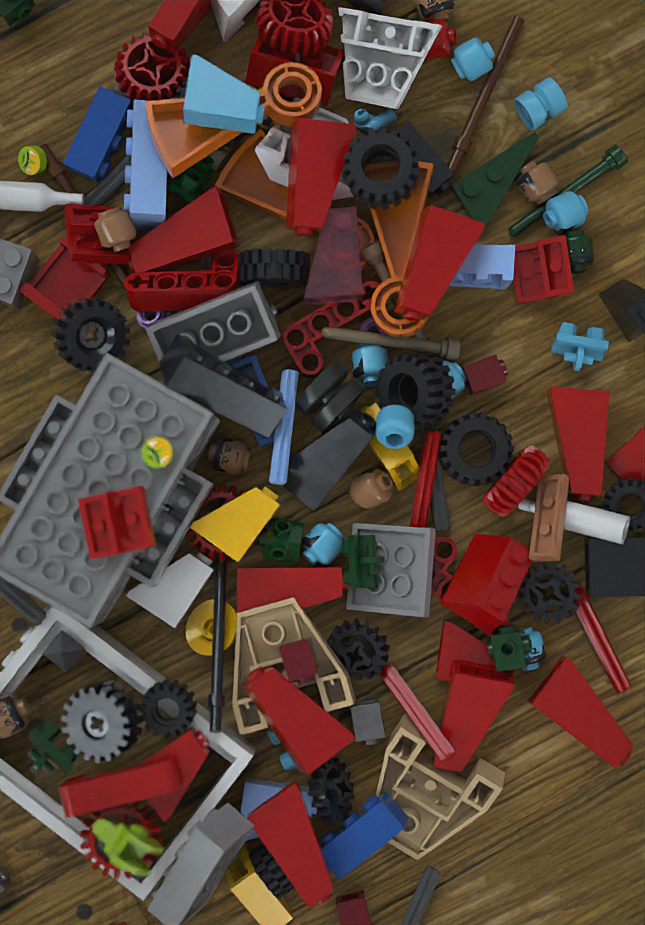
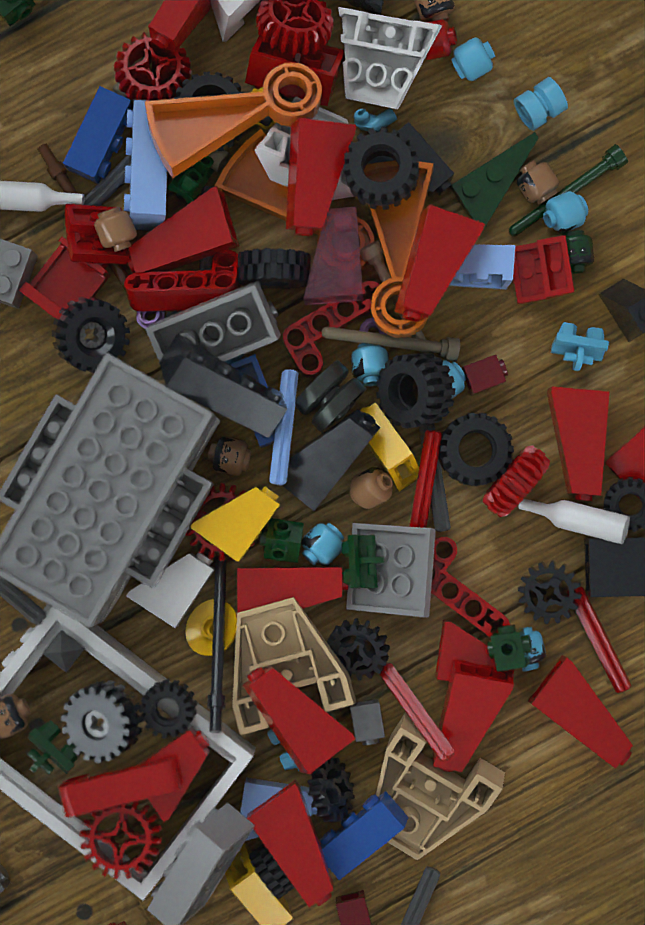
(32, 160): lime tile -> none
(116, 522): red slope -> none
(127, 845): lime hinge -> none
(157, 452): tile -> none
(220, 99): medium azure slope -> none
(300, 661): dark red brick -> none
(395, 426): medium azure head -> none
(462, 144): reddish brown bar -> none
(487, 580): red slope -> none
(549, 518): nougat tile -> none

